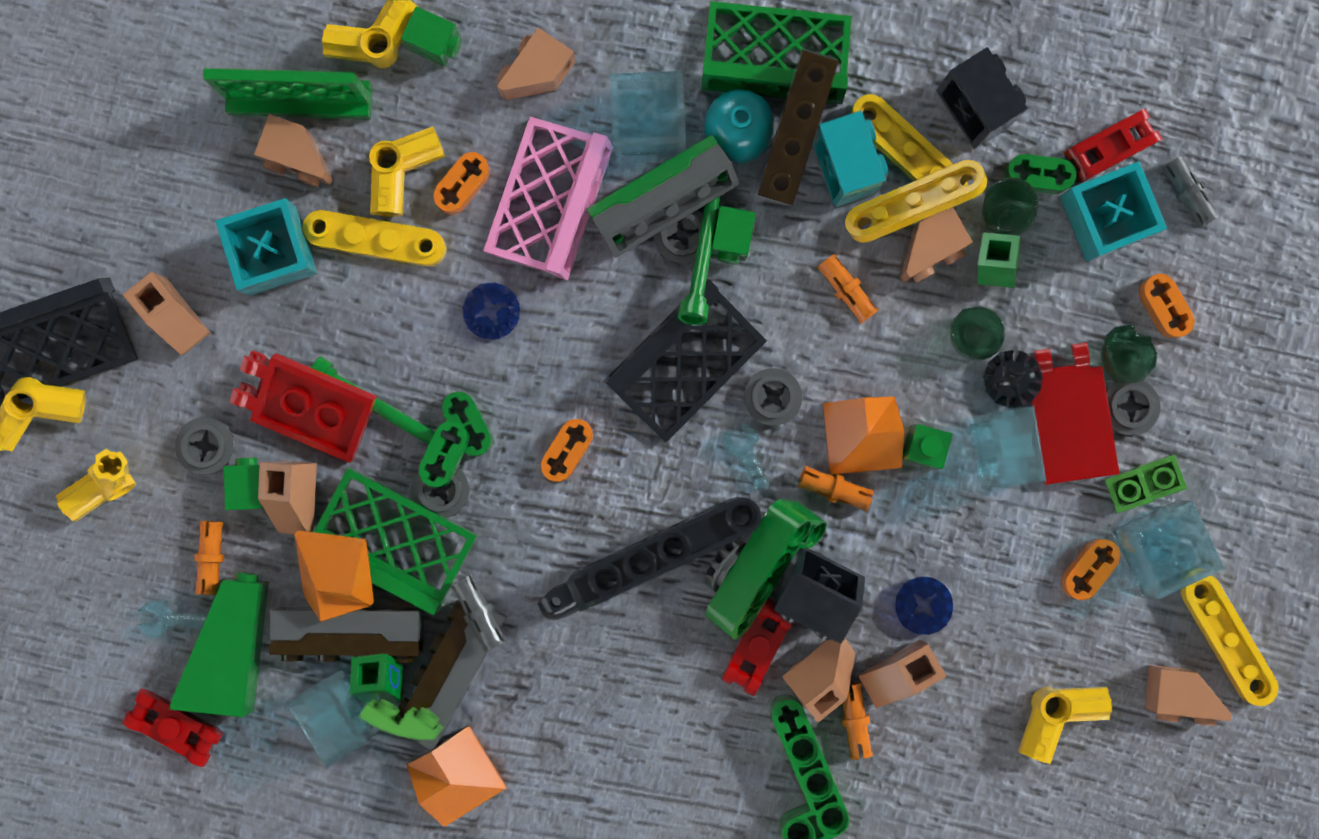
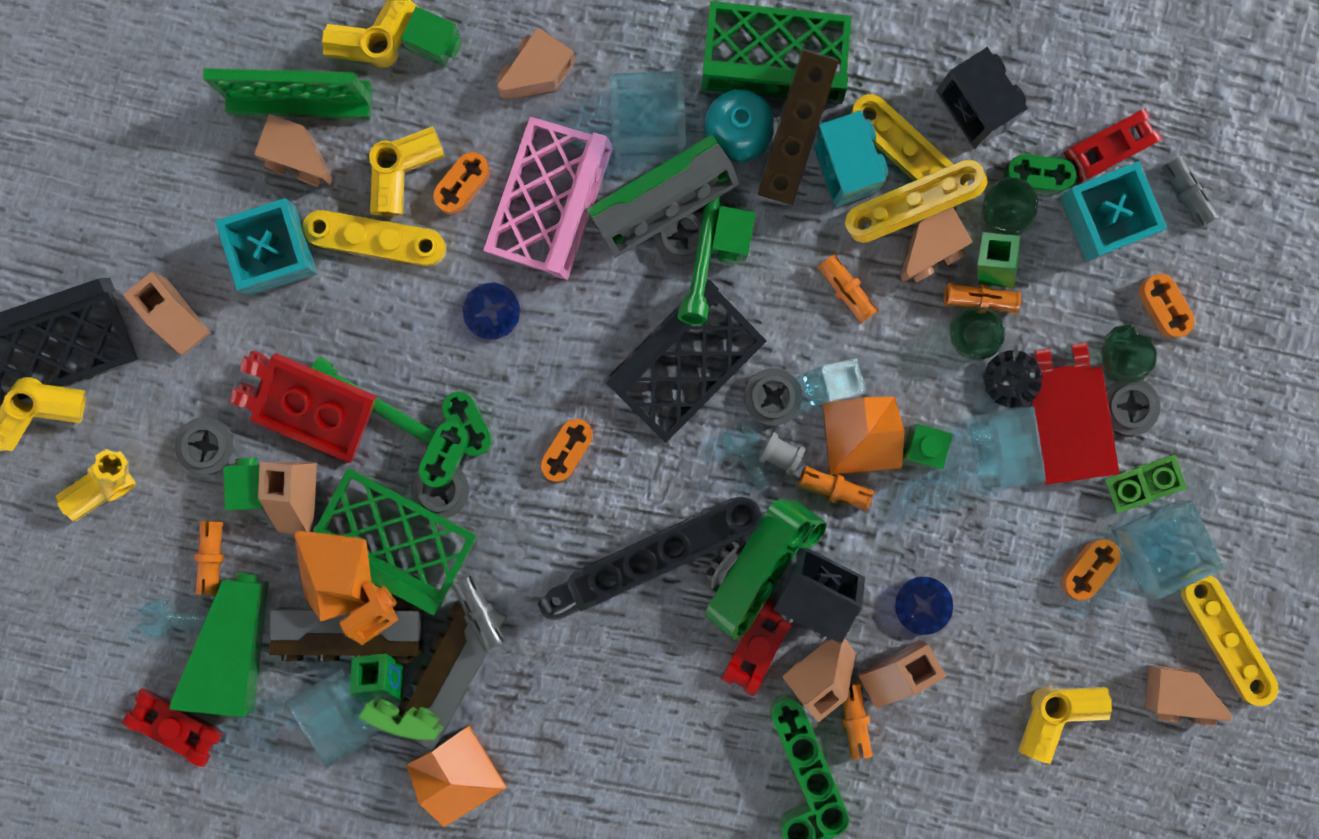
(373, 617): none -> orange bracket
(782, 454): none -> light grey bush
(834, 382): none -> clear light blue bracket
(982, 296): none -> orange pin

